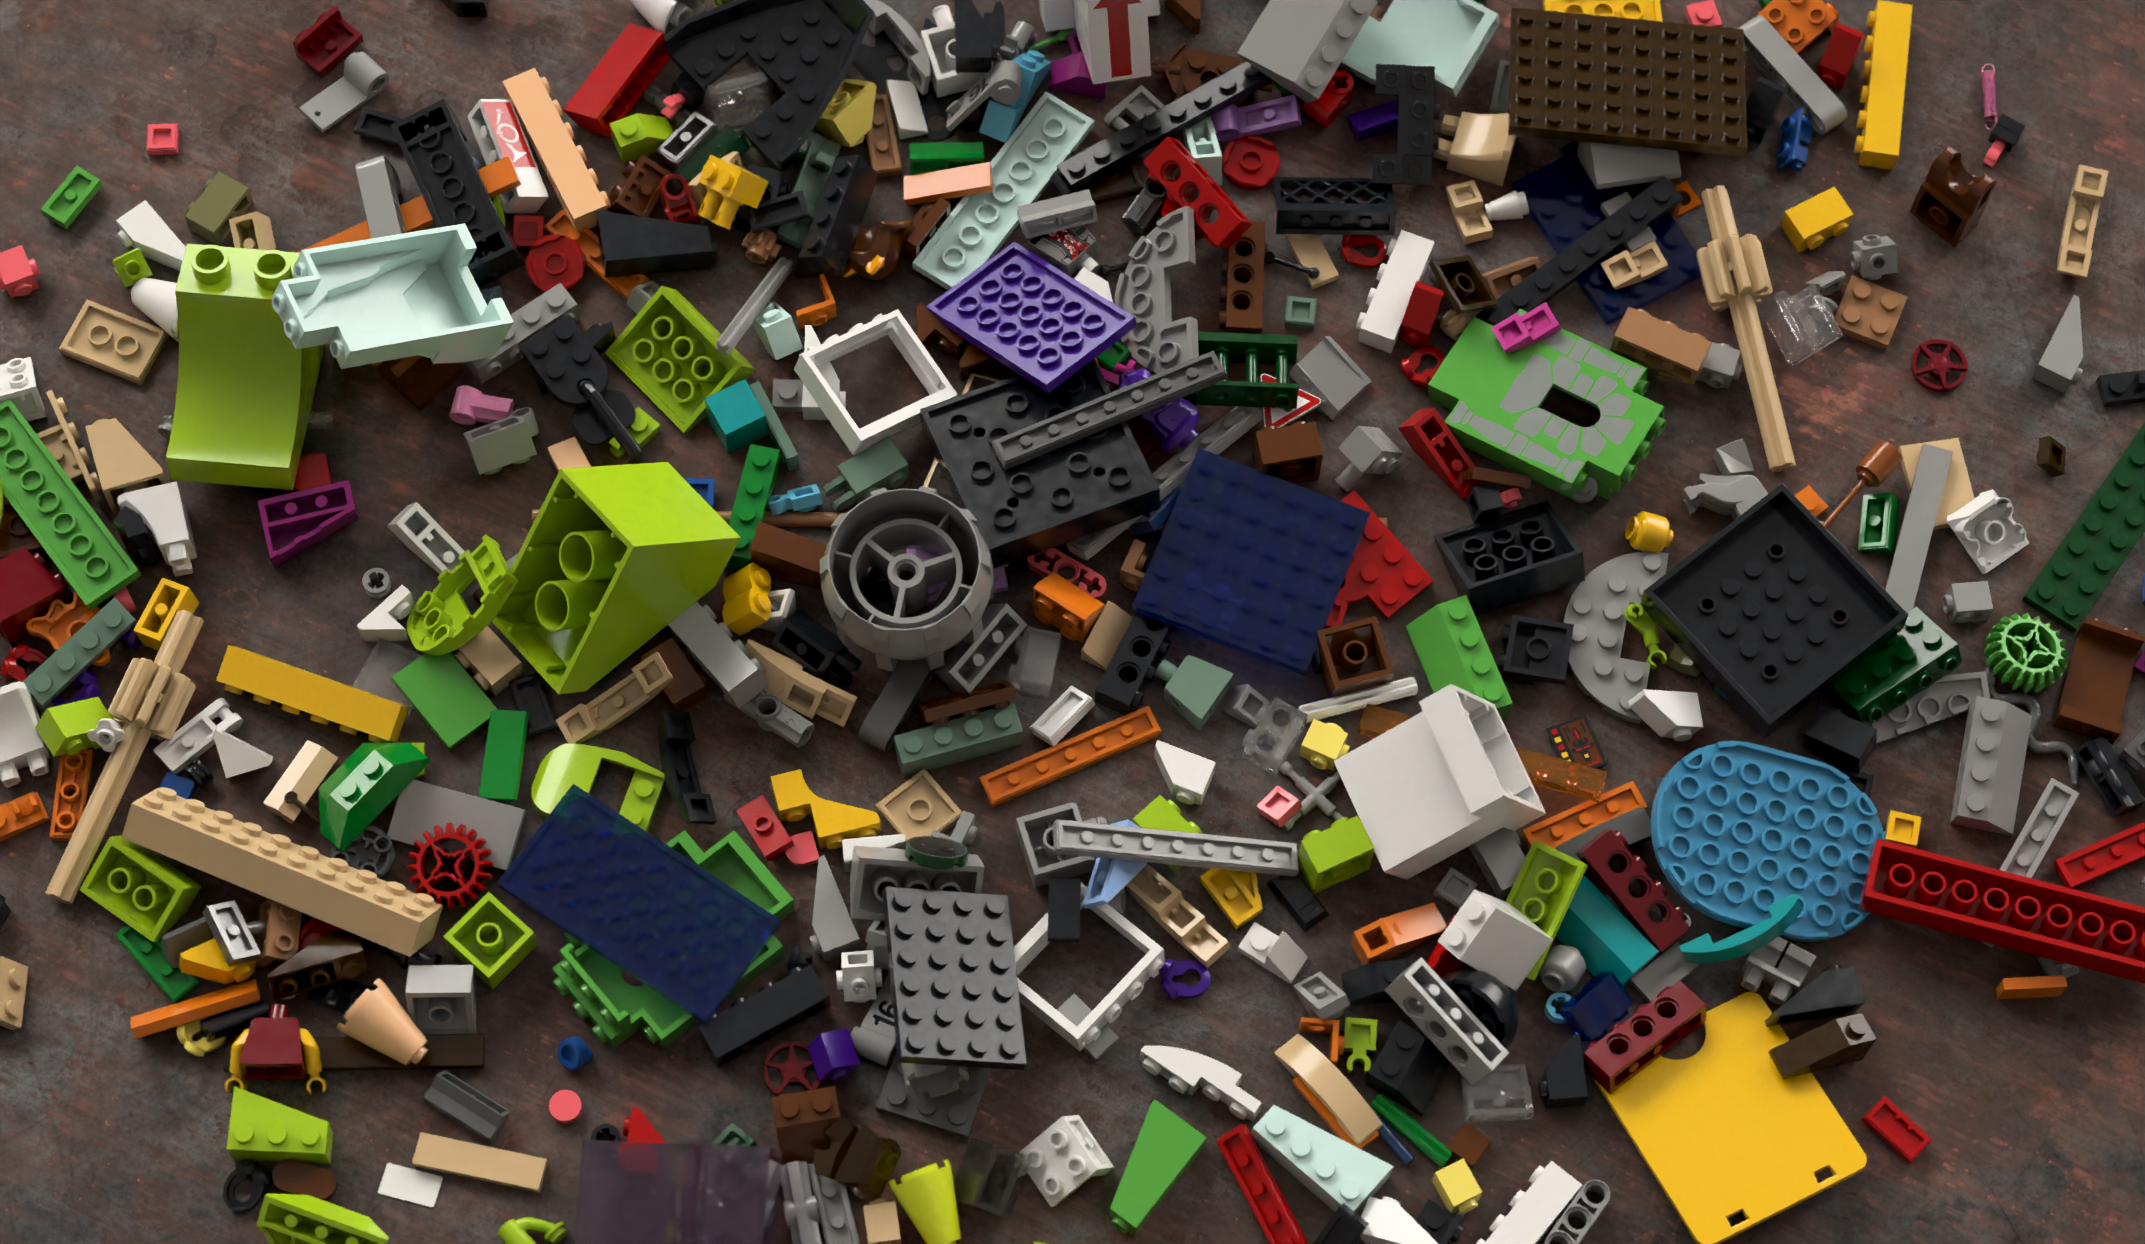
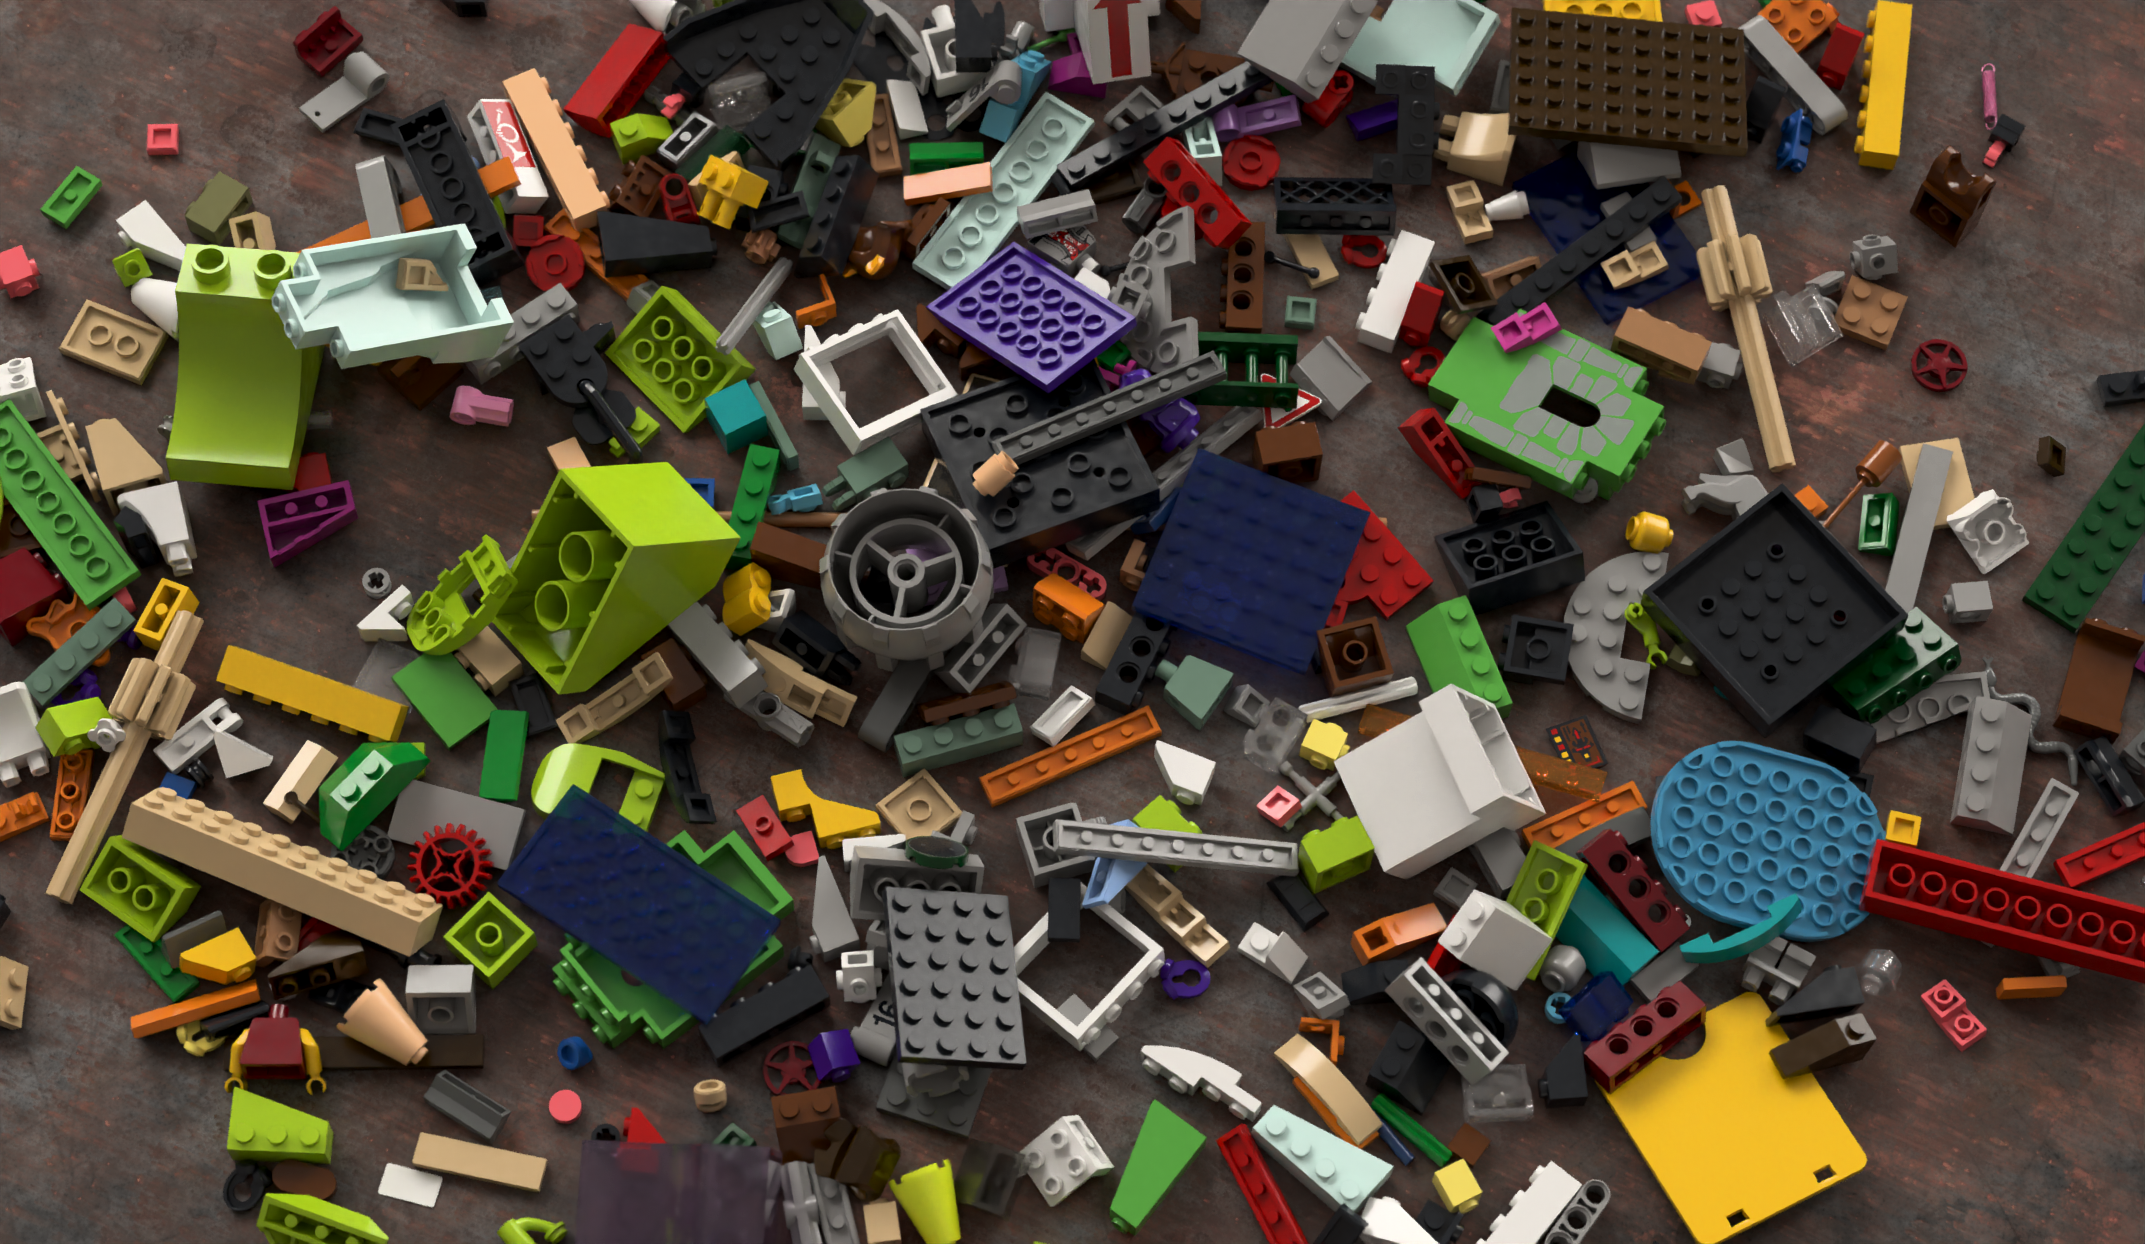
(9, 667): red piece -> none
(233, 934): flat silver plate -> none
(418, 275): none -> tan tile
(426, 538): white slope -> none
(503, 441): light grey hinge -> none
(712, 1093): none -> tan tile
(787, 395): light grey plate -> none
(994, 474): none -> light nougat brick
(1134, 293): none -> light grey brick
(1234, 894): yellow wing -> none
(1359, 1039): lime plate -> none
(1369, 453): light grey brick -> none
(1669, 712): white slope -> none
(1817, 220): yellow brick -> none
(1879, 972): none -> clear head
(1896, 1130): red plate -> none
(1952, 1016): none -> coral slope
(2043, 650): bright green gear -> none
(2064, 352): light grey slope -> none
(2081, 221): tan slope -> none

